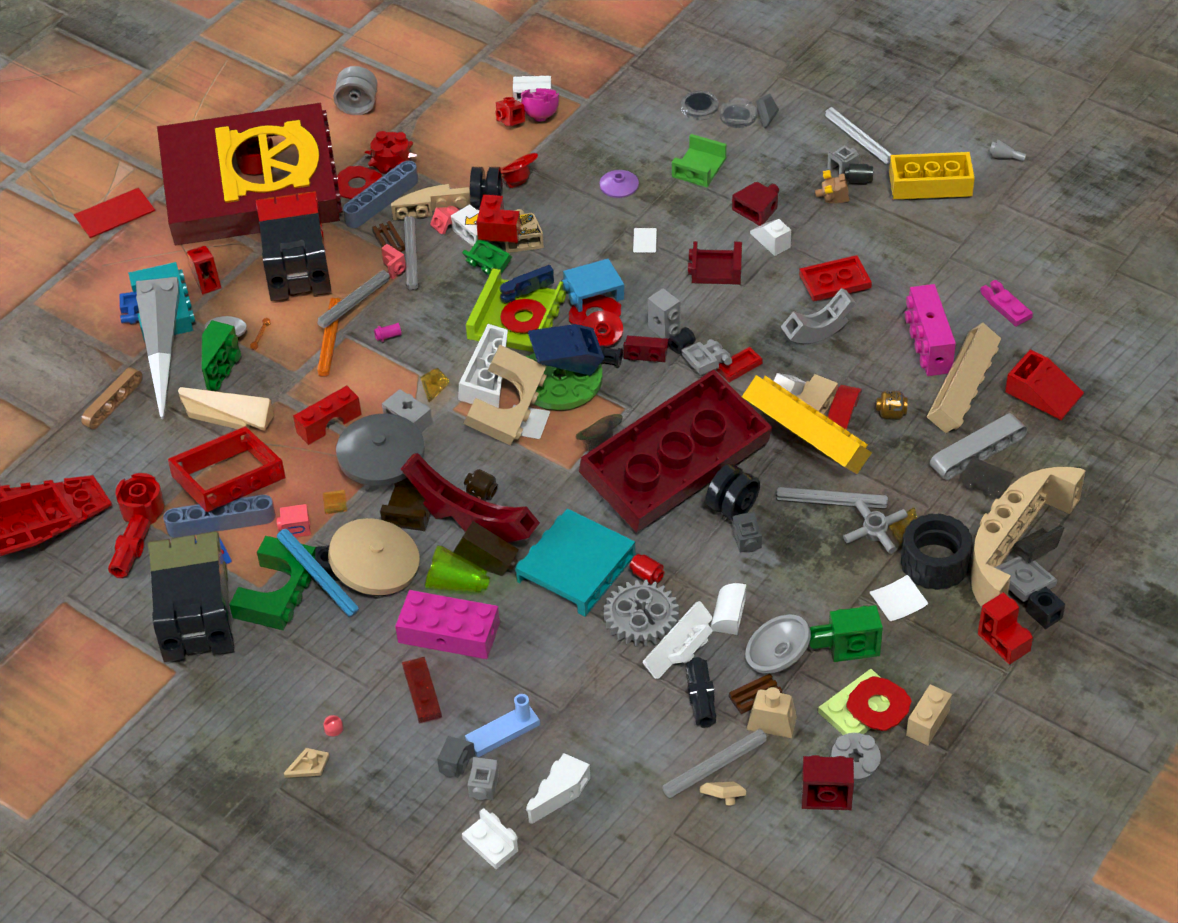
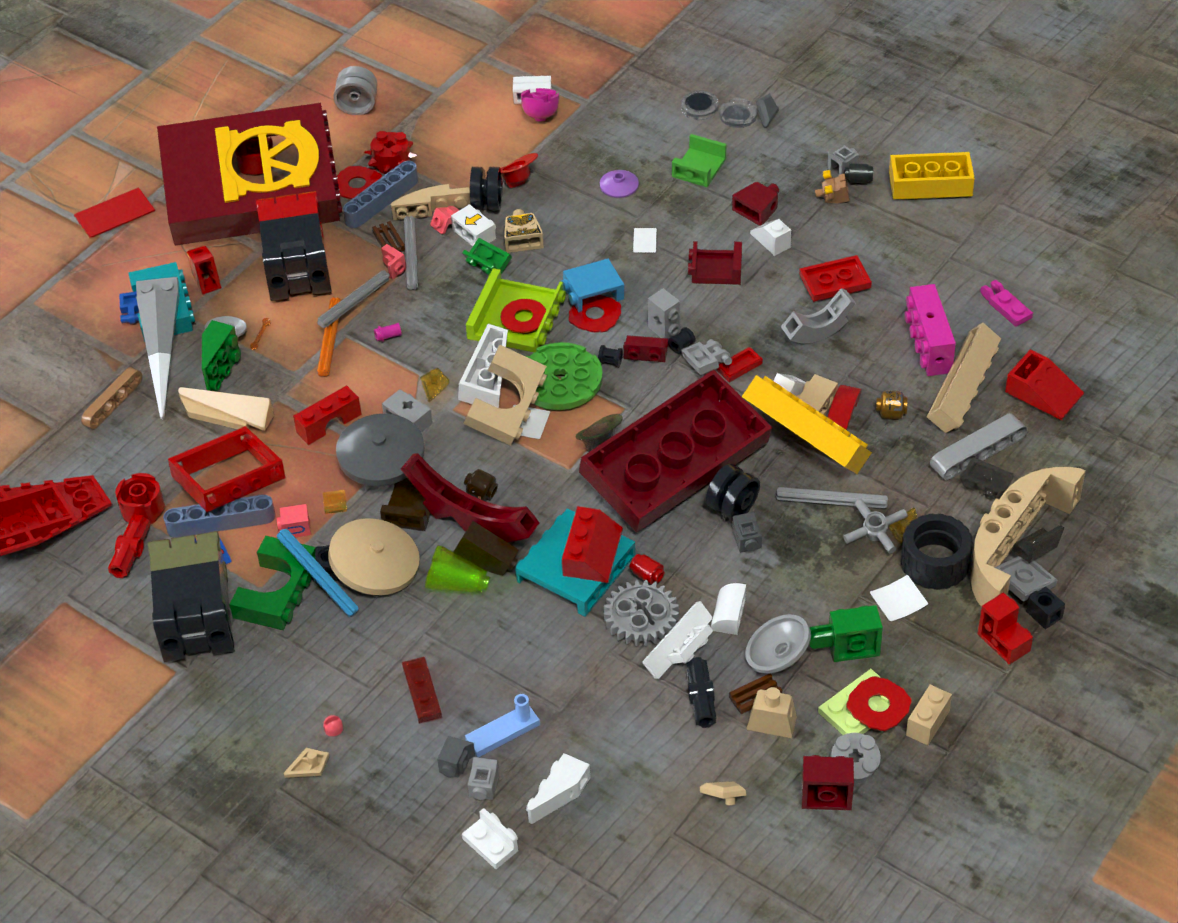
(447, 624): dark pink brick -> none
(495, 222): red brick -> none
(510, 111): red brick -> none
(527, 283): dark blue hinge -> none
(567, 348): dark blue slope -> none
(591, 545): none -> red slope
(605, 322): red dish -> none
(714, 763): light grey axle -> none
(859, 135): axle -> none
(1001, 150): light grey cone -> none

